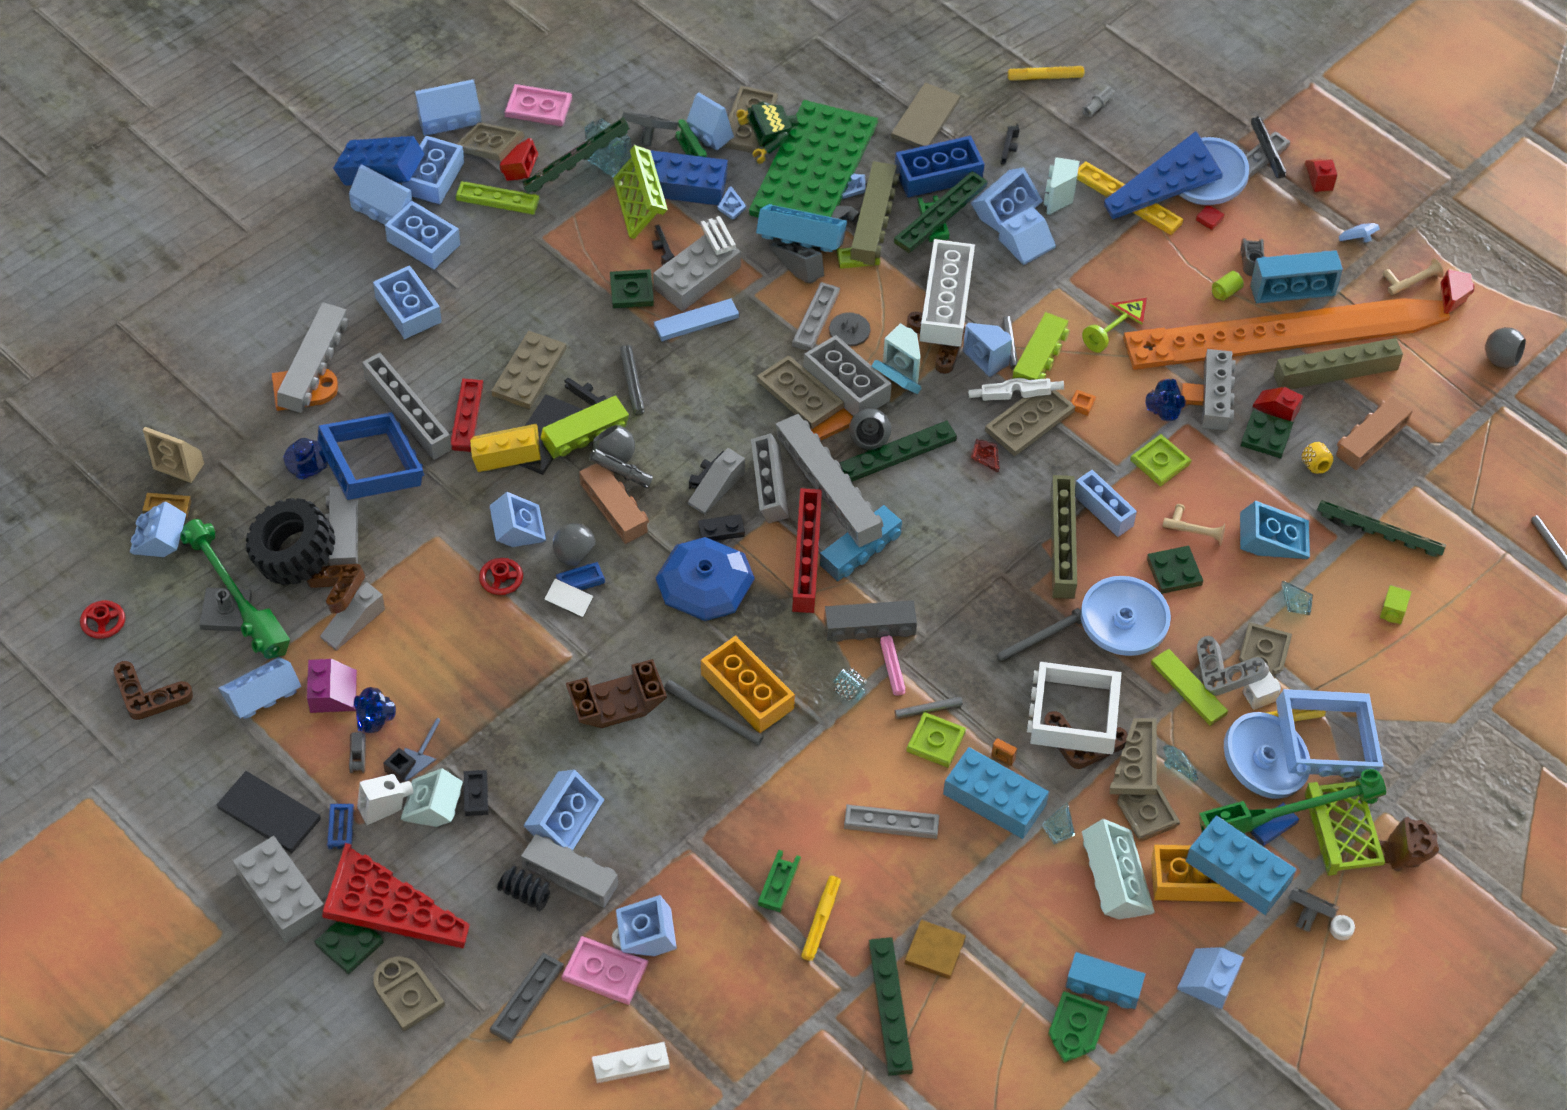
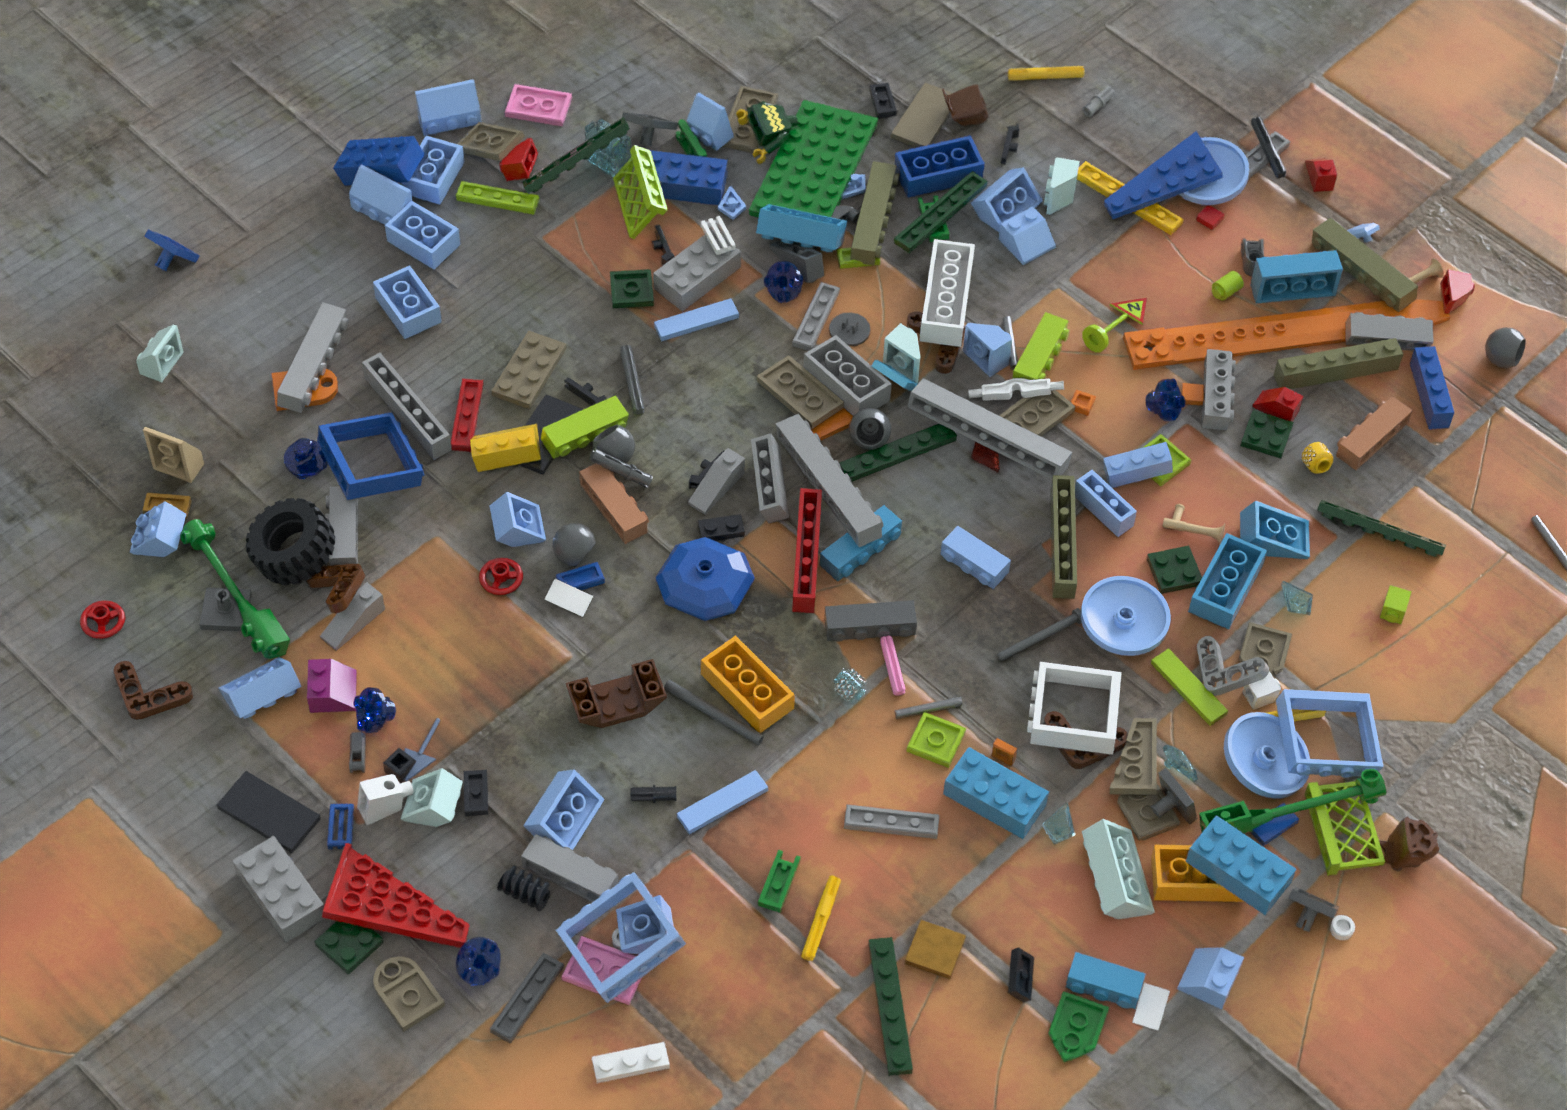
(160, 354): none -> light aqua slope
(170, 249): none -> blue tile
(478, 961): none -> clear blue plate
(639, 965): none -> light blue window
(653, 794): none -> black axle
(722, 802): none -> light blue tile
(783, 281): none -> clear blue plate
(883, 100): none -> black plate
(967, 106): none -> reddish brown piece
(975, 557): none -> light blue brick
(989, 429): none -> light grey brick
(1021, 975): none -> black plate
(1138, 465): none -> light blue brick
(1151, 1006): none -> white sticker
(1175, 797): none -> dark grey tile
(1227, 581): none -> dark azure brick
(1365, 265): none -> olive brick
(1373, 328): none -> light grey brick
(1431, 387): none -> blue brick

